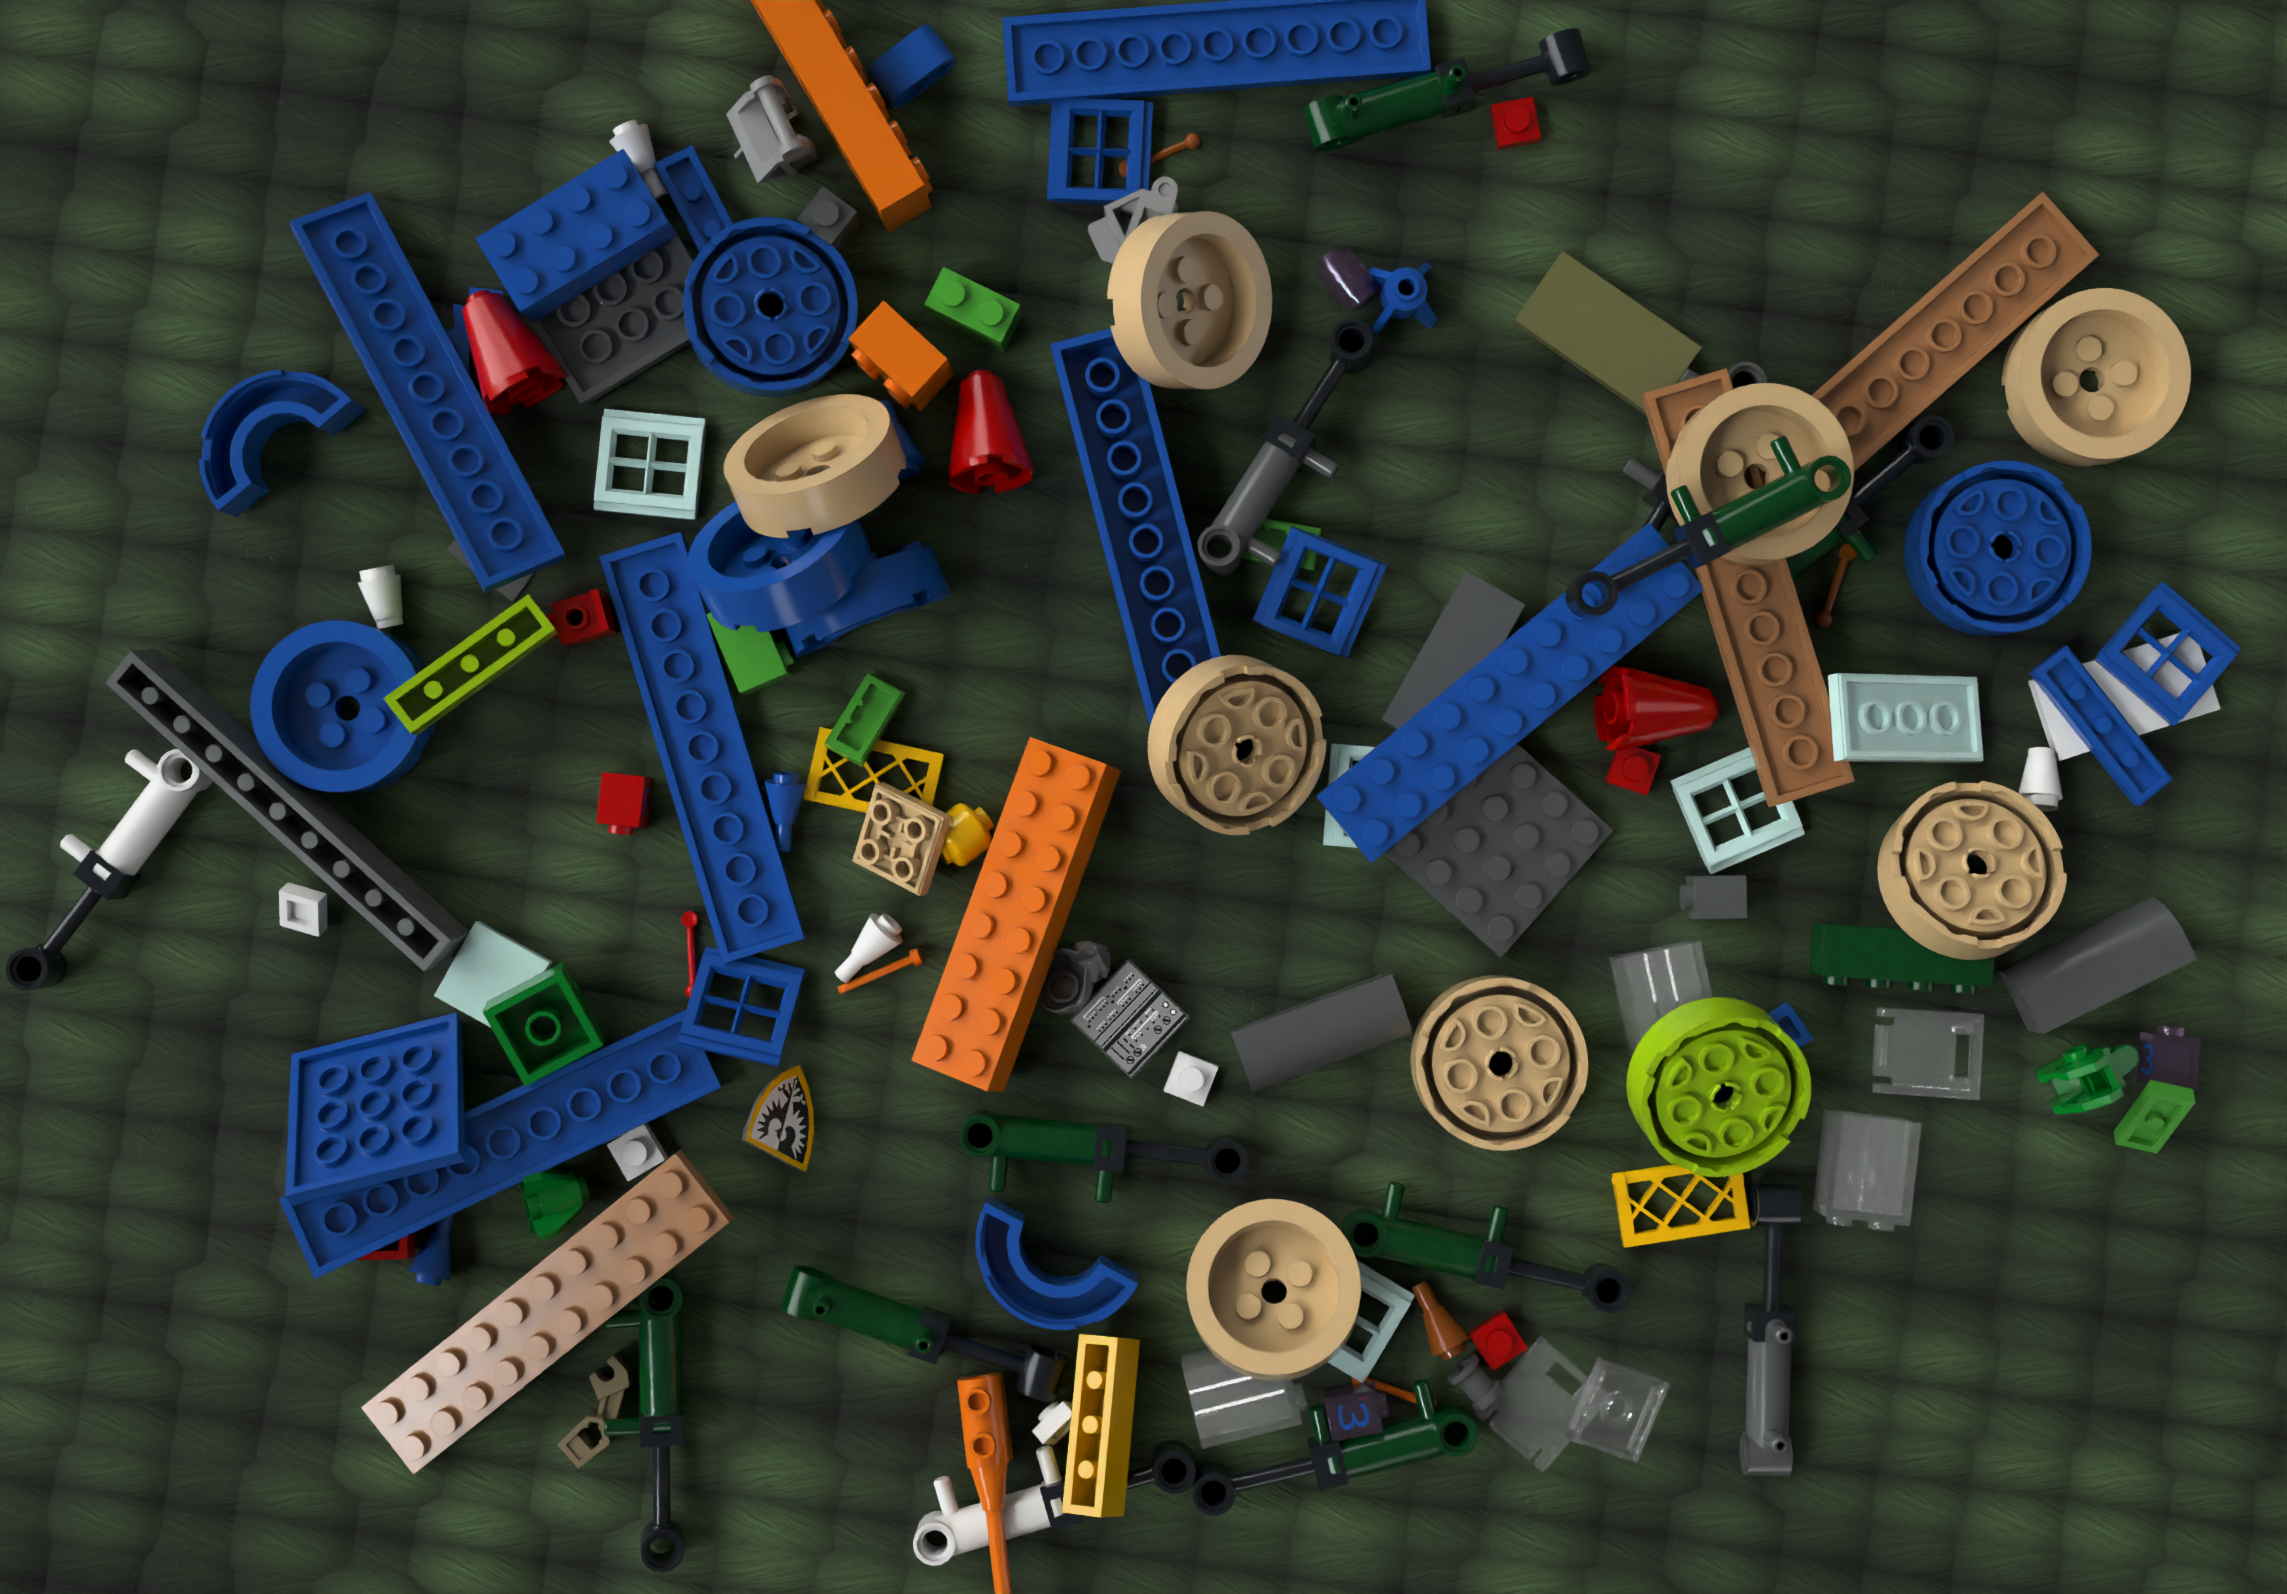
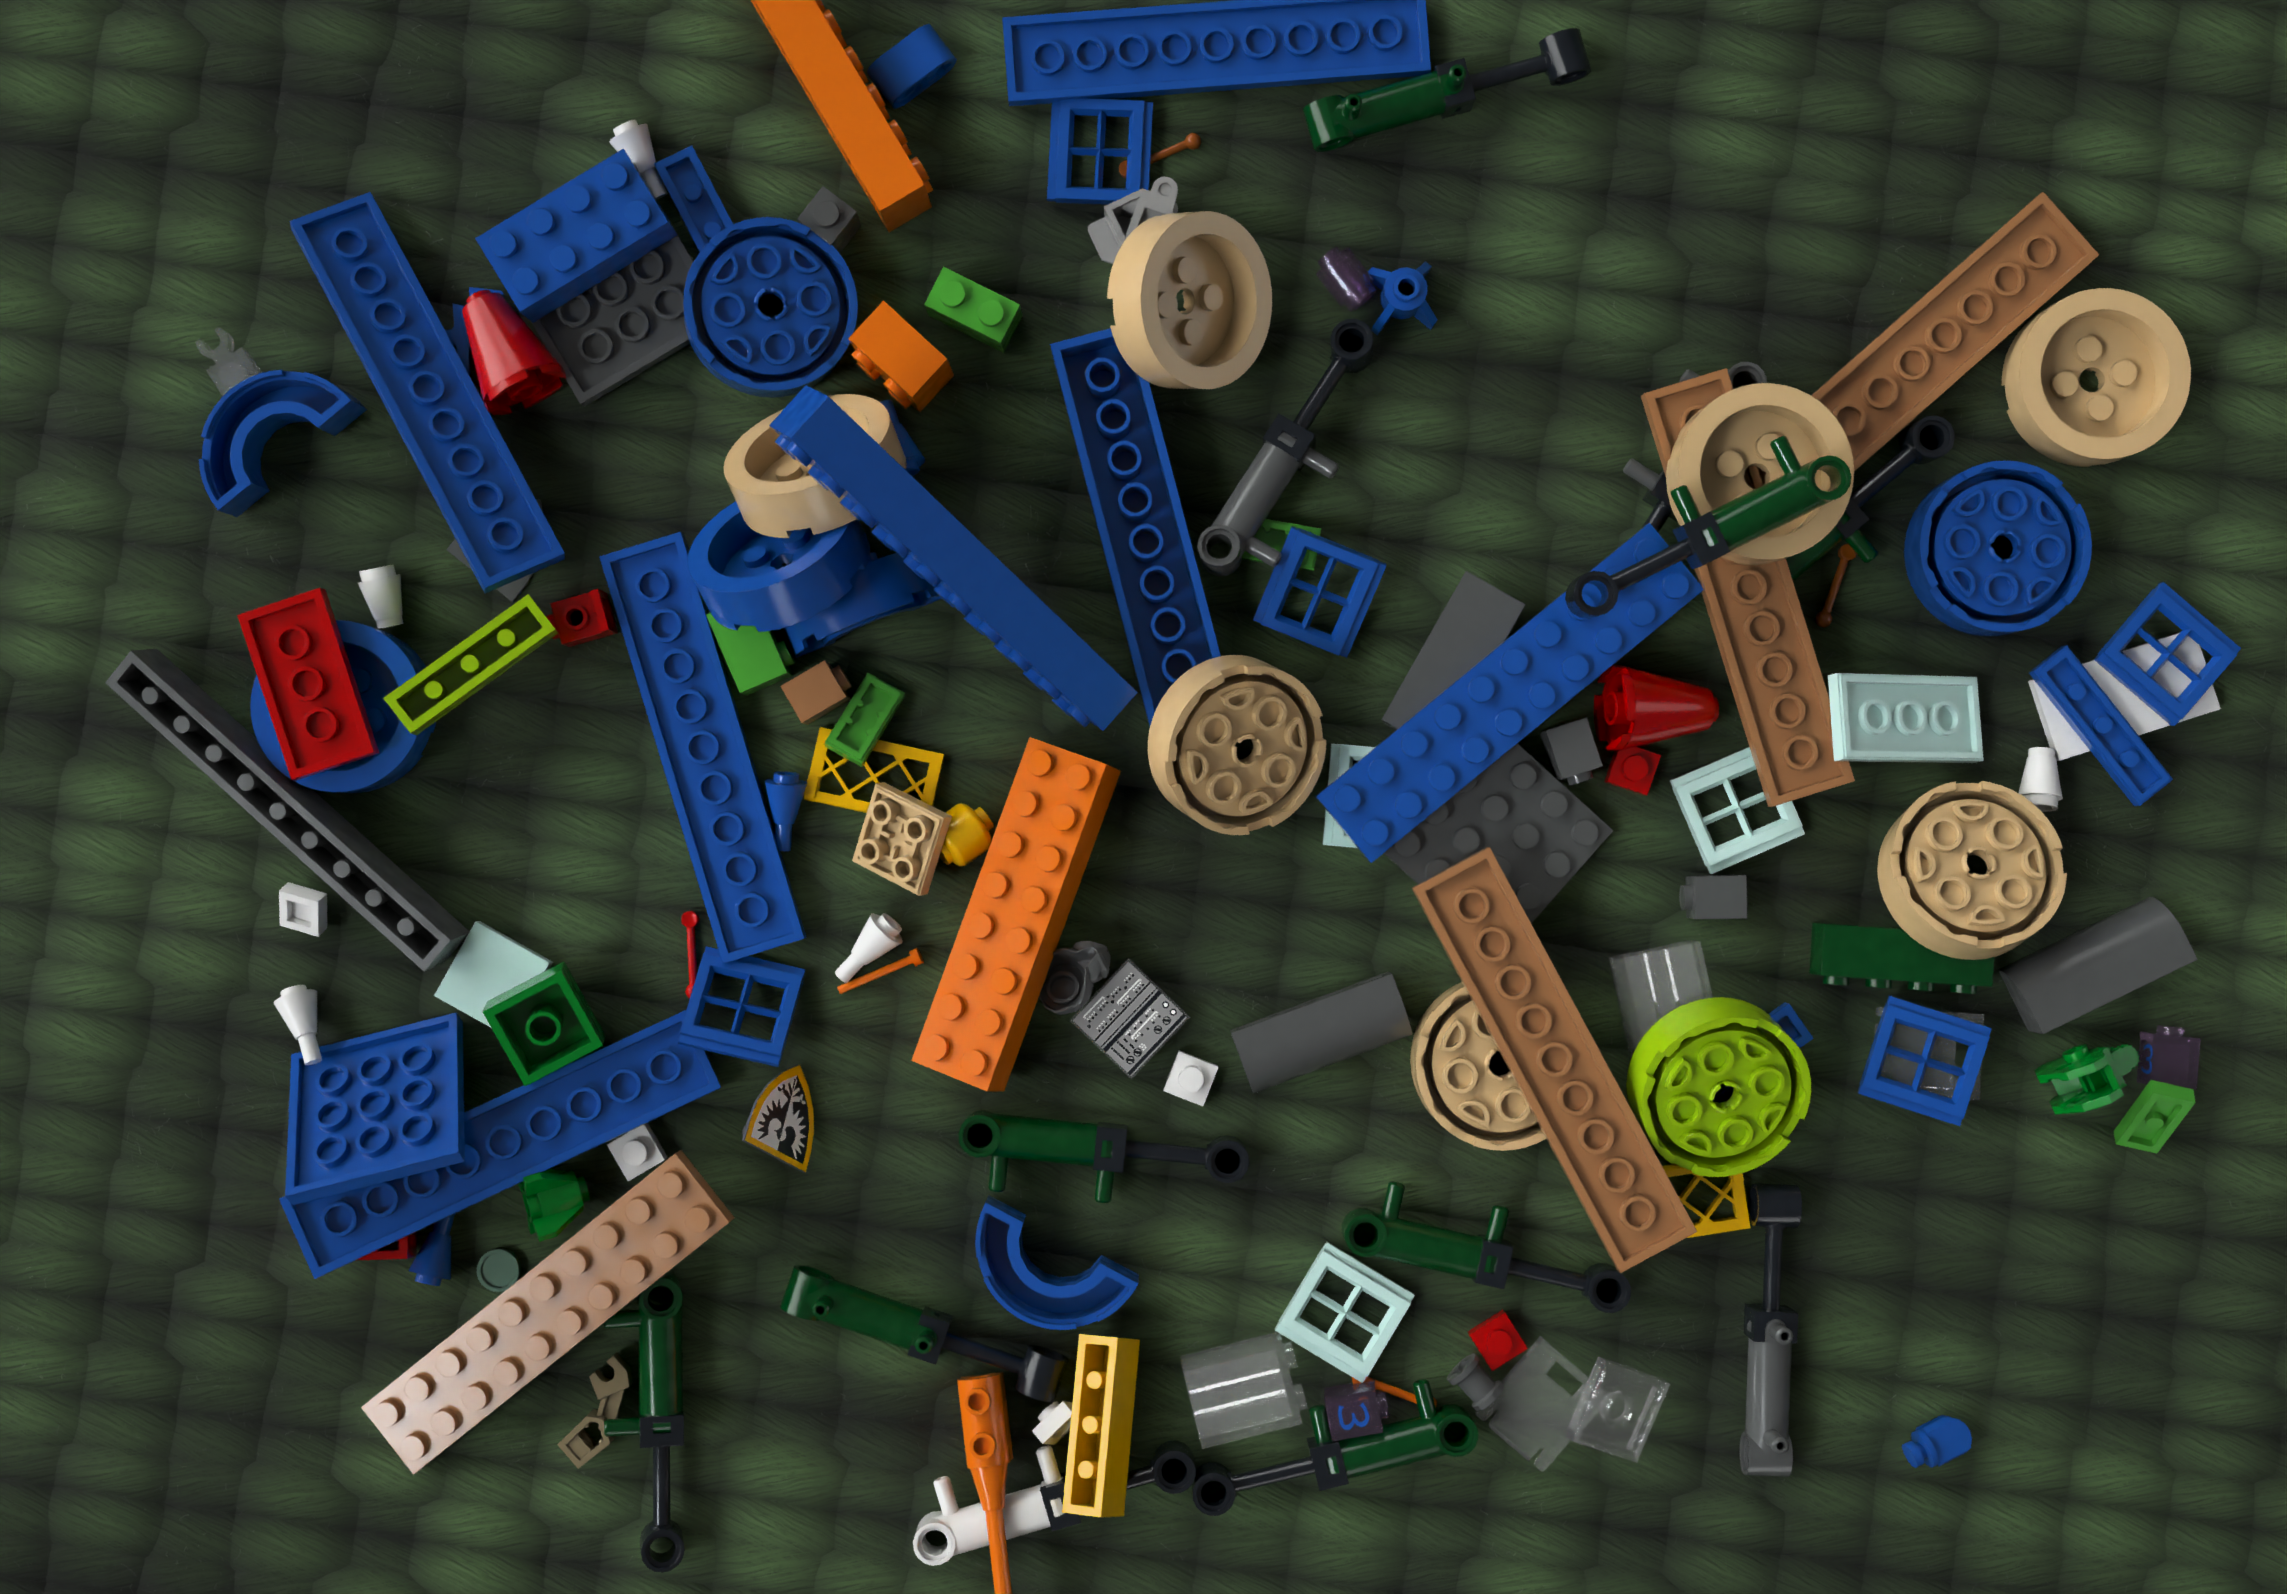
(115, 866): piece -> none
(230, 366): none -> clear plate
(299, 1012): none -> white cone
(308, 684): none -> red plate
(498, 1269): none -> sand green piece
(624, 802): red brick -> none
(646, 501): light aqua piece -> none
(765, 133): light grey piece -> none
(817, 691): none -> medium nougat brick
(949, 558): none -> blue brick
(987, 438): red cone -> none
(1267, 1244): tan brick -> none
(1442, 1330): dark orange cone -> none
(1515, 123): red plate -> none
(1554, 1059): none -> medium nougat plate
(1571, 751): none -> dark grey brick
(1605, 332): olive tile -> none
(1866, 1169): clear brick -> none
(1935, 1024): none -> blue piece
(1937, 1442): none -> blue arm

